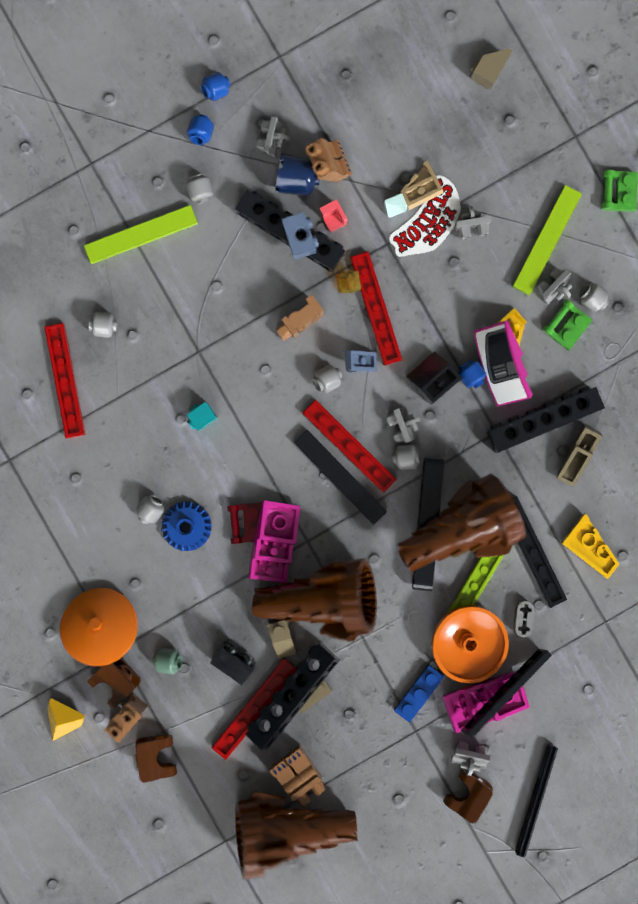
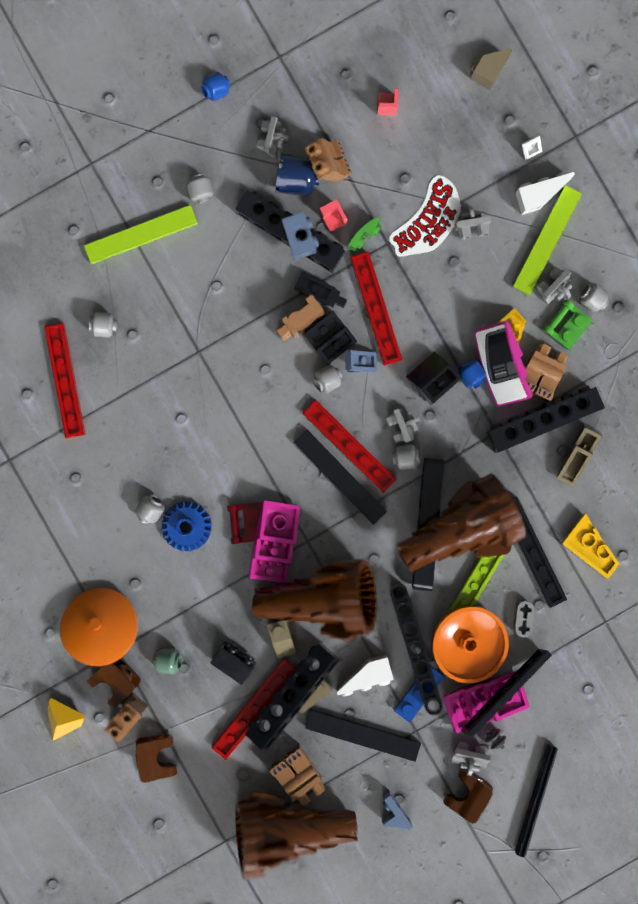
(200, 129): blue head -> none
(201, 416): teal brick -> none
(320, 290): none -> black hinge
(329, 337): none -> black slope
(348, 282): clear yellow slope -> none
(363, 735): none -> black tile
(368, 230): none -> bright green slope
(370, 673): none -> white slope
(388, 103): none -> coral panel
(395, 205): light aqua slope -> none
(397, 817): none -> sand blue slope
(415, 658): none -> black beam
(421, 187): tan wing -> none
(496, 740): none -> dark grey wheel
(531, 147): none -> white slope
(534, 196): none -> white slope
(546, 369): none -> medium nougat hips
(625, 191): bright green plate -> none

